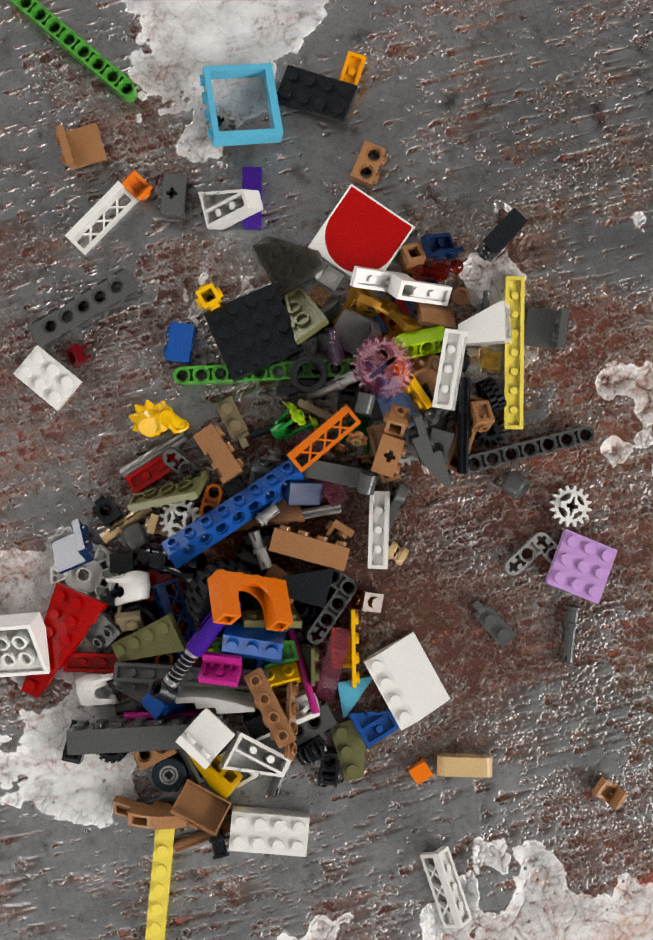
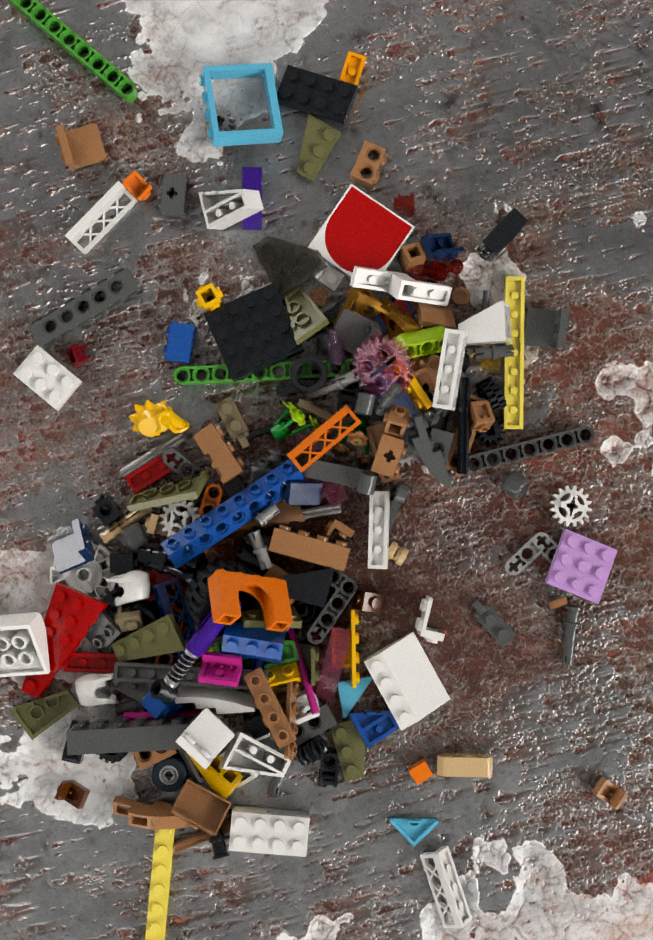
(44, 712): none -> olive wing
(72, 793): none -> reddish brown bracket
(316, 147): none -> olive wing
(387, 399): none -> dark grey axle
(404, 203): none -> clear red brick
(414, 828): none -> medium azure tile
(430, 634): none -> white bracket
(493, 352): none -> dark grey pin
(557, 602): none -> medium nougat tile

